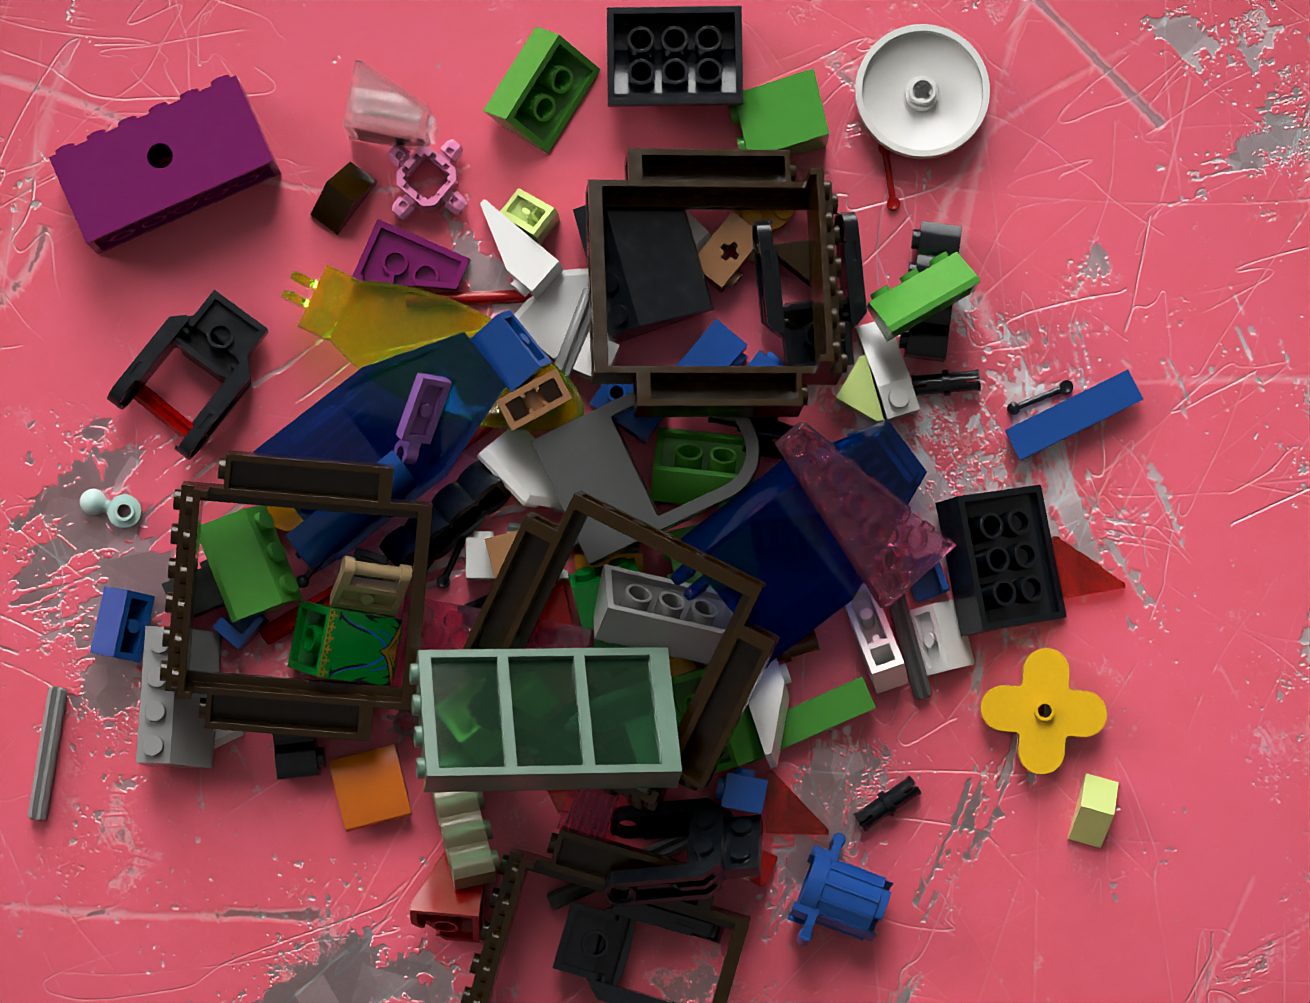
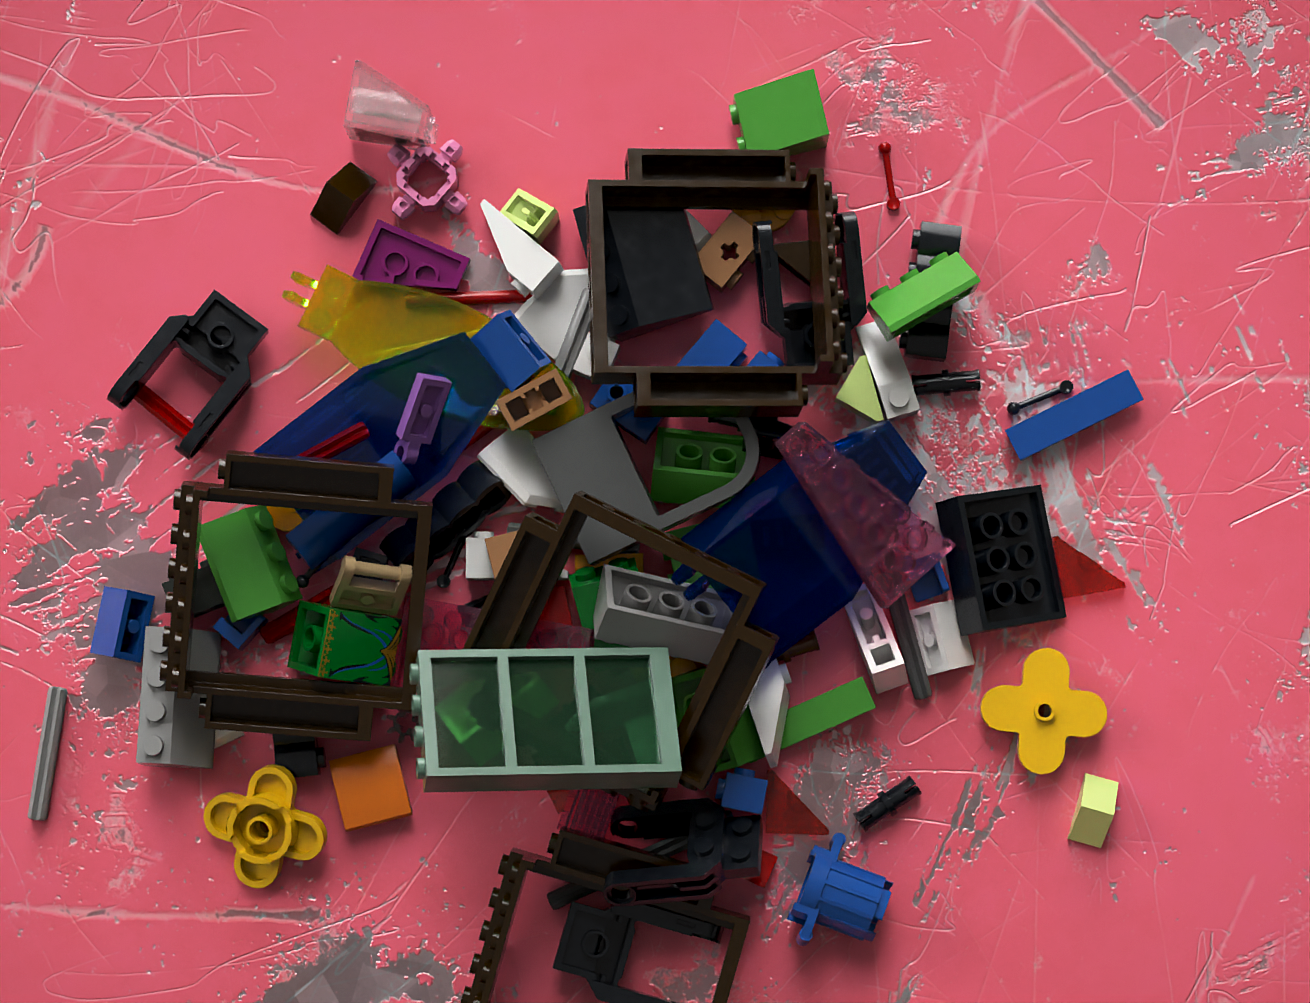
(94, 503): light aqua plate -> none
(116, 175): magenta piece -> none
(259, 849): none -> yellow plant
(338, 442): none -> red axle
(451, 912): red slope -> none
(466, 838): dark tan brick -> none
(542, 89): bright green slope -> none
(674, 56): black slope -> none
(922, 91): white dish -> none

